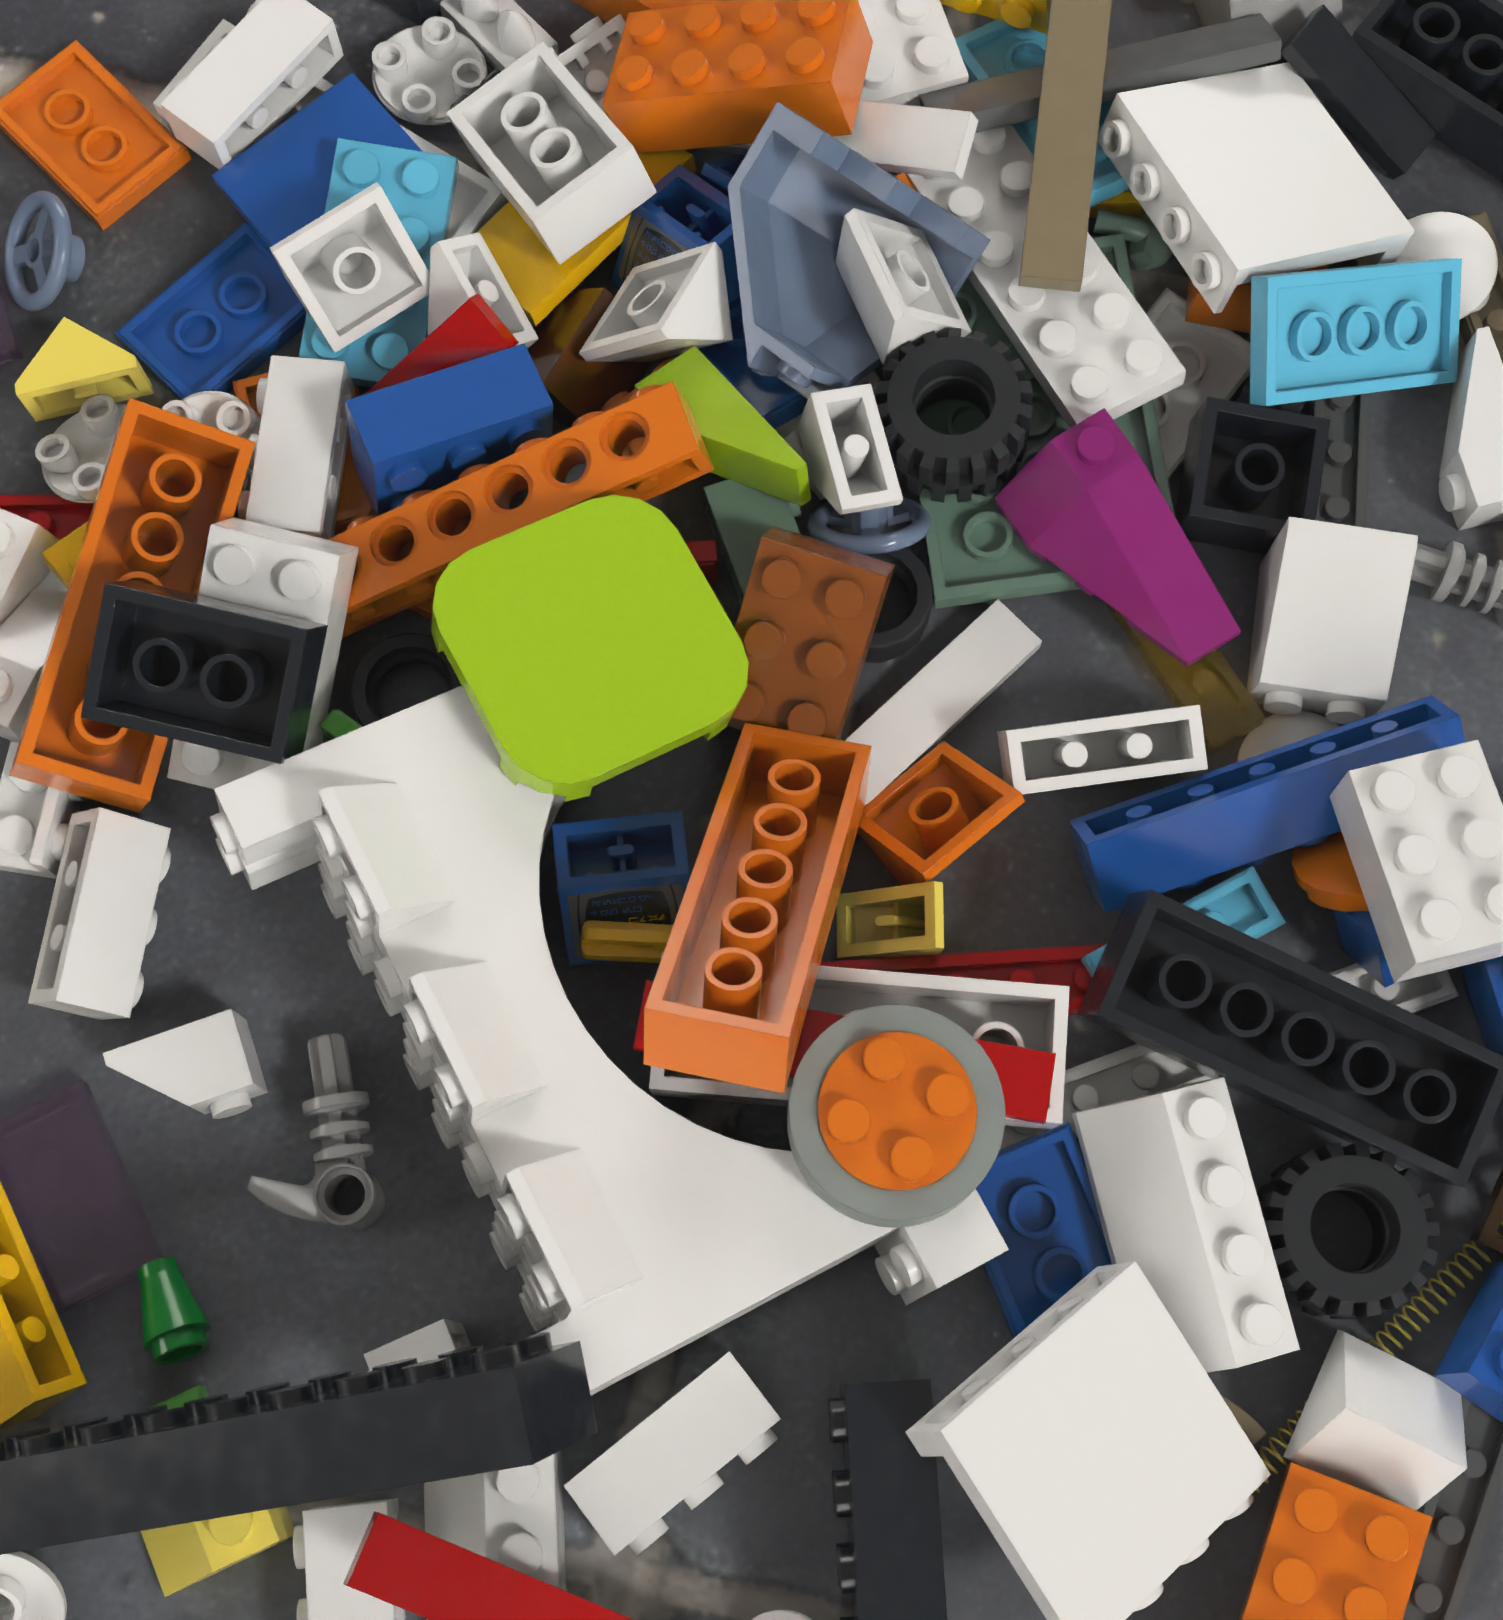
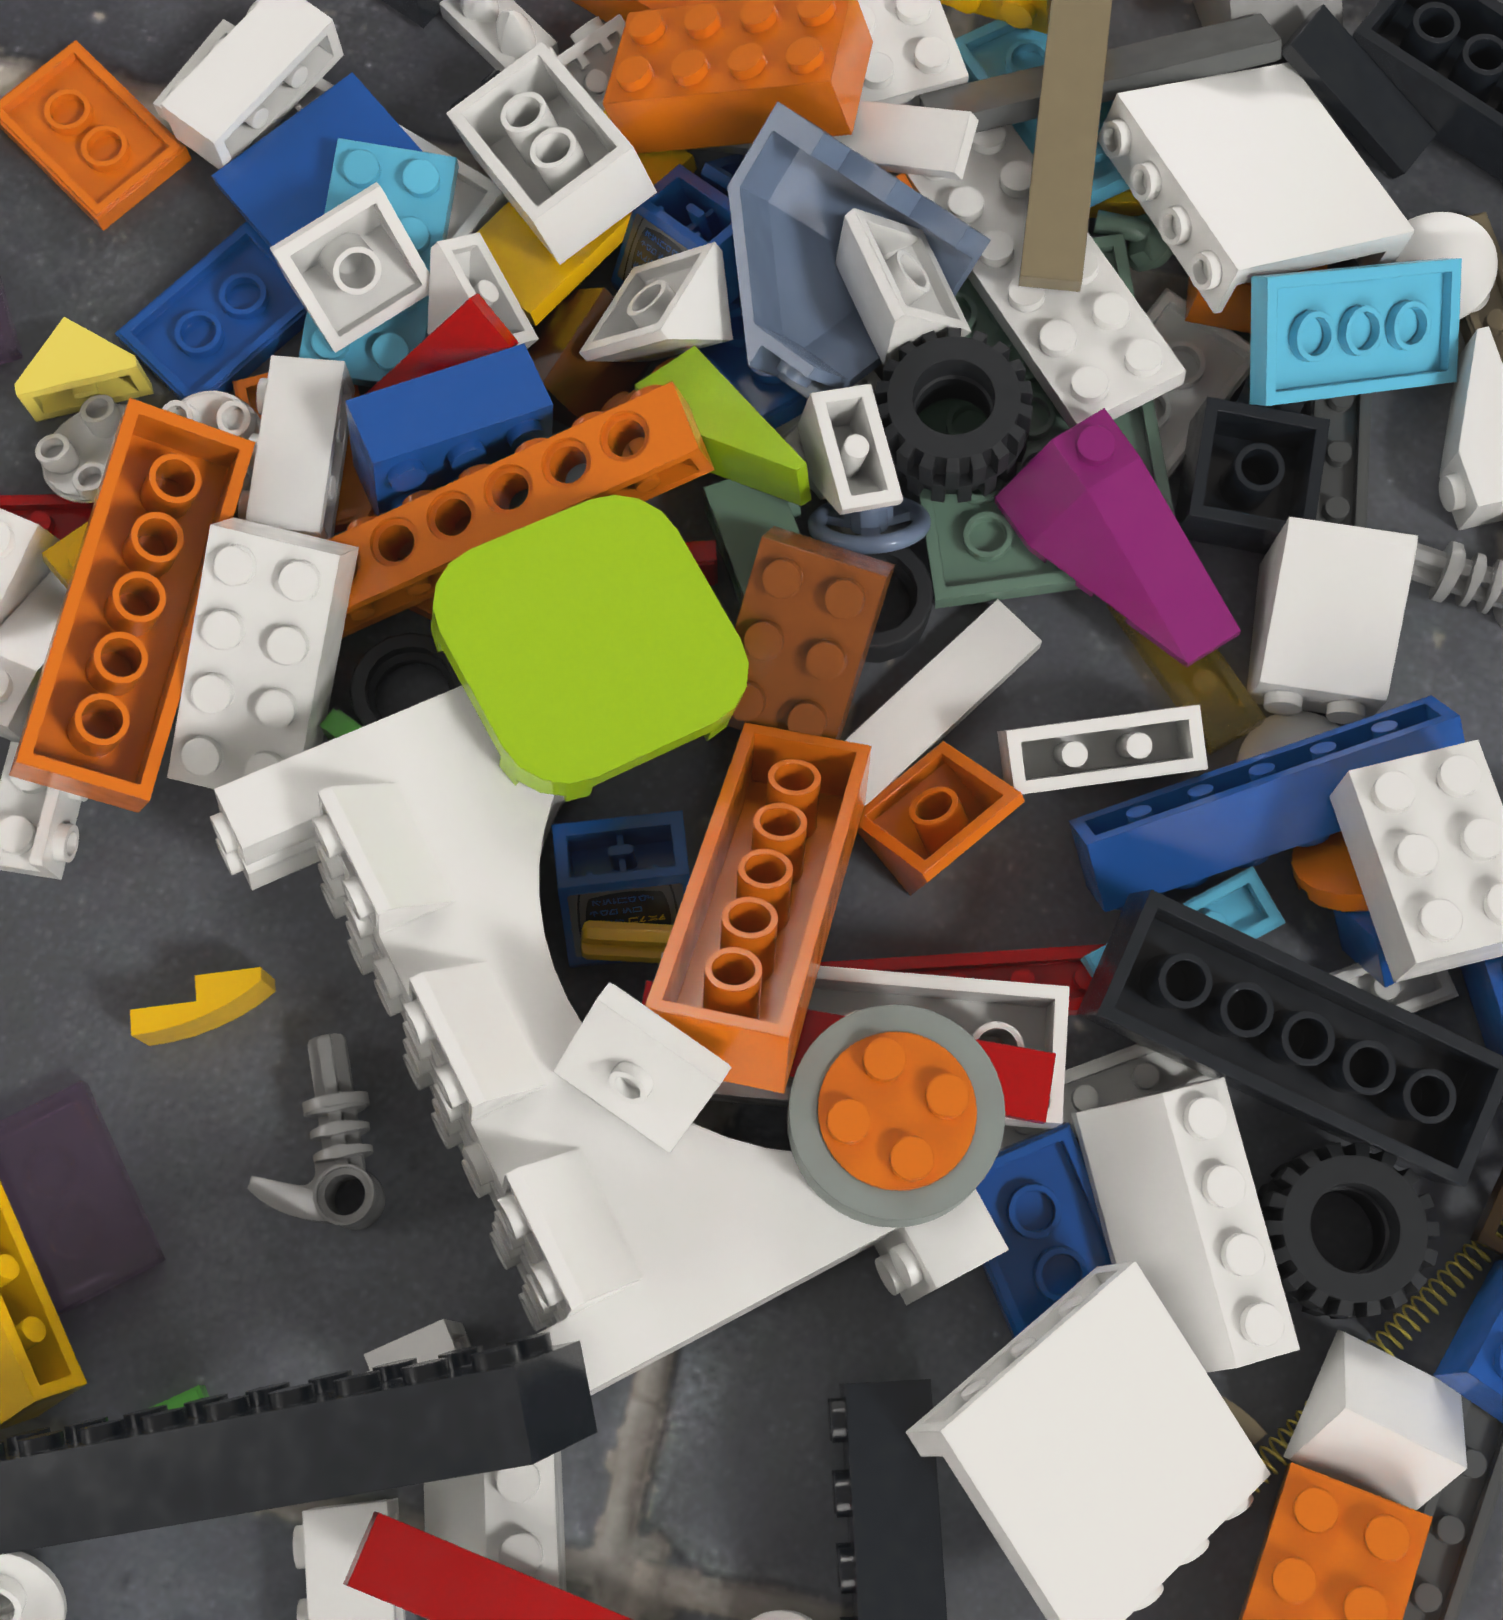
(49, 251): sand blue piece -> none
(101, 915): white brick -> none
(171, 1316): green cone -> none
(198, 1064): white slope -> none
(202, 1548): light yellow slope -> none
(203, 670): black brick -> none
(219, 1000): none -> yellow slope
(426, 71): white dish -> none
(641, 1067): none -> white plate
(674, 1456): white brick -> none
(891, 922): light yellow slope -> none

